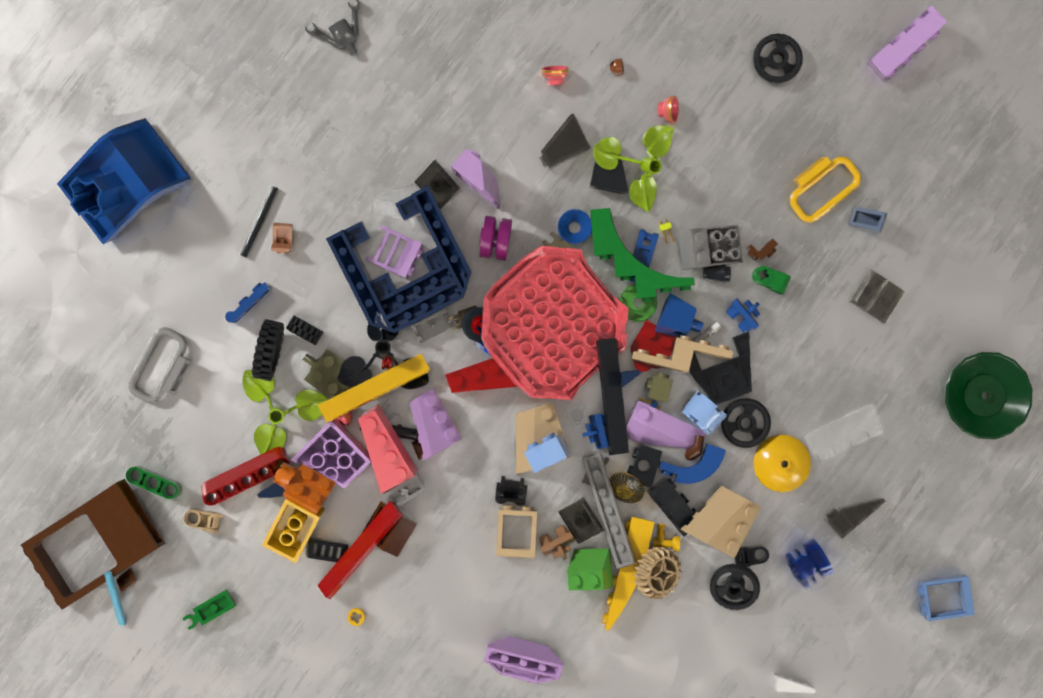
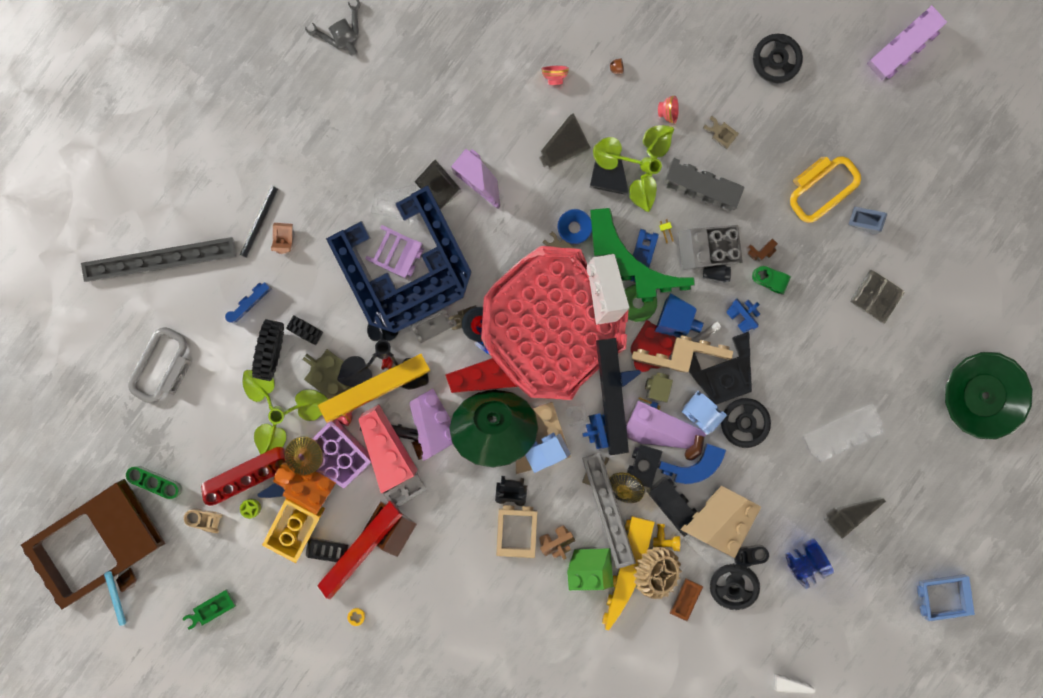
(121, 178): blue piece -> none
(158, 259): none -> dark grey plate
(246, 508): none -> lime wheel
(309, 449): none -> clear yellow dish
(491, 237): magenta wheel -> none
(495, 442): none -> dark green dish
(523, 660): lavender wedge -> none
(581, 520): clear smoke slope -> none
(606, 289): none -> white wedge
(686, 599): none -> dark orange plate
(703, 185): none -> dark grey wedge
(722, 134): none -> dark tan plate
(769, 458): yellow dish -> none

